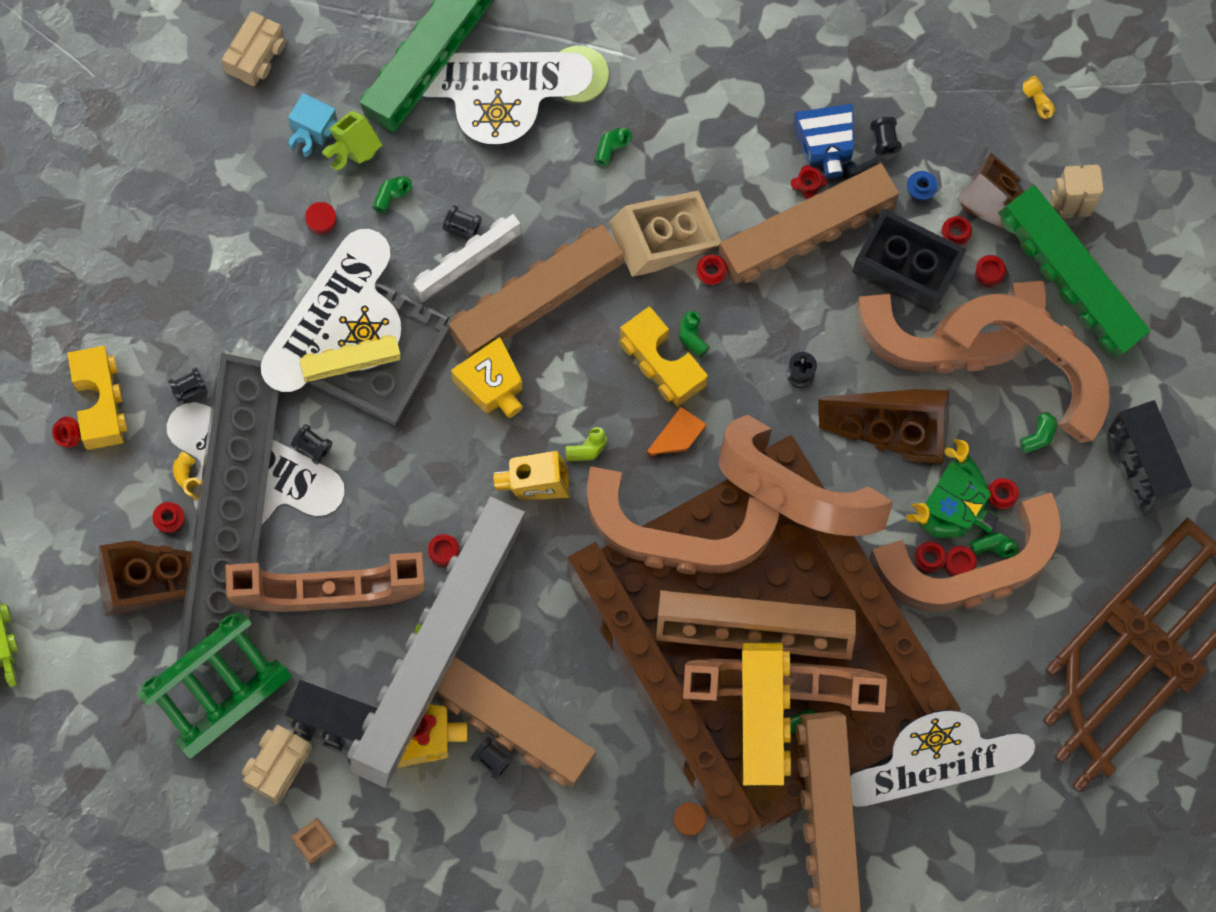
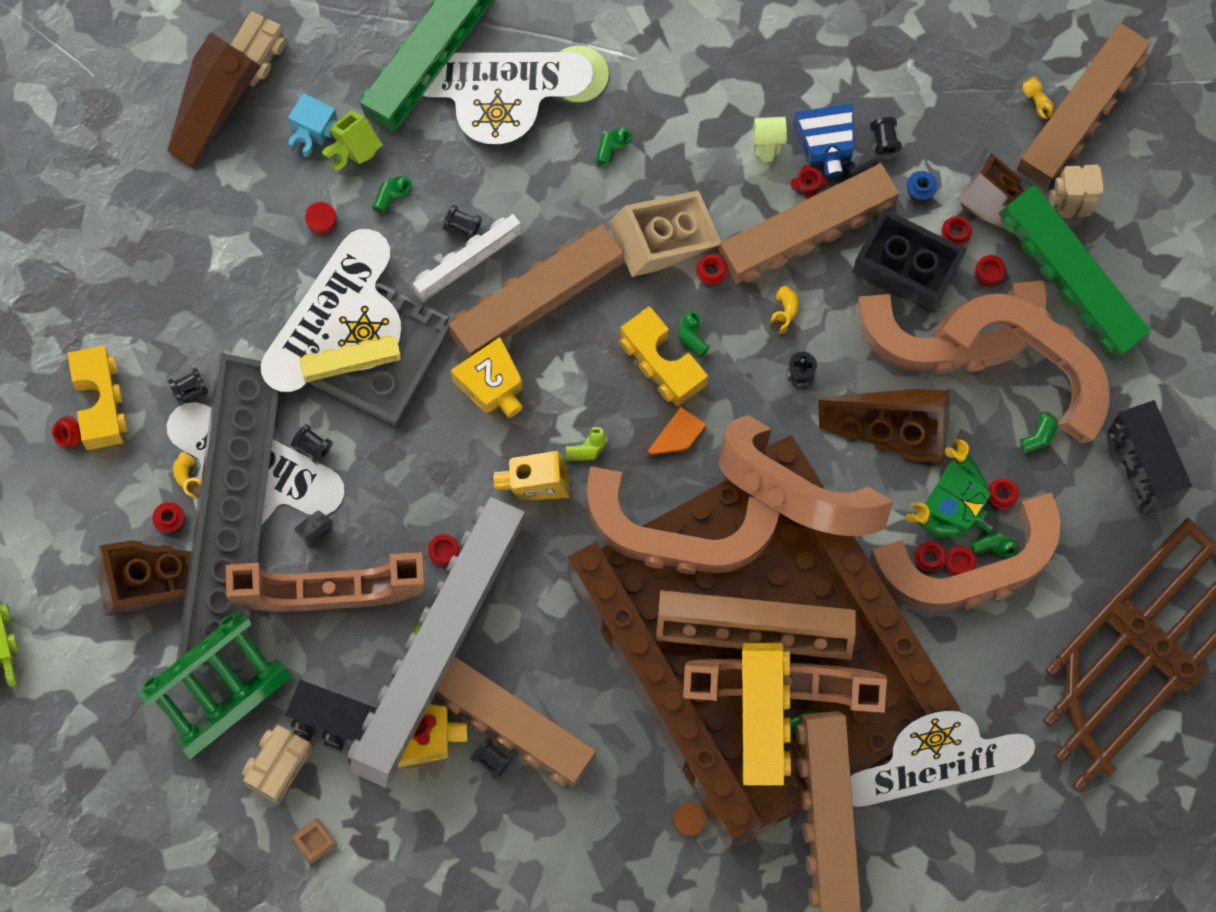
(211, 91): none -> reddish brown wedge
(314, 528): none -> black slope
(769, 136): none -> yellowish green piece
(790, 303): none -> yellow arm
(1084, 106): none -> medium nougat brick

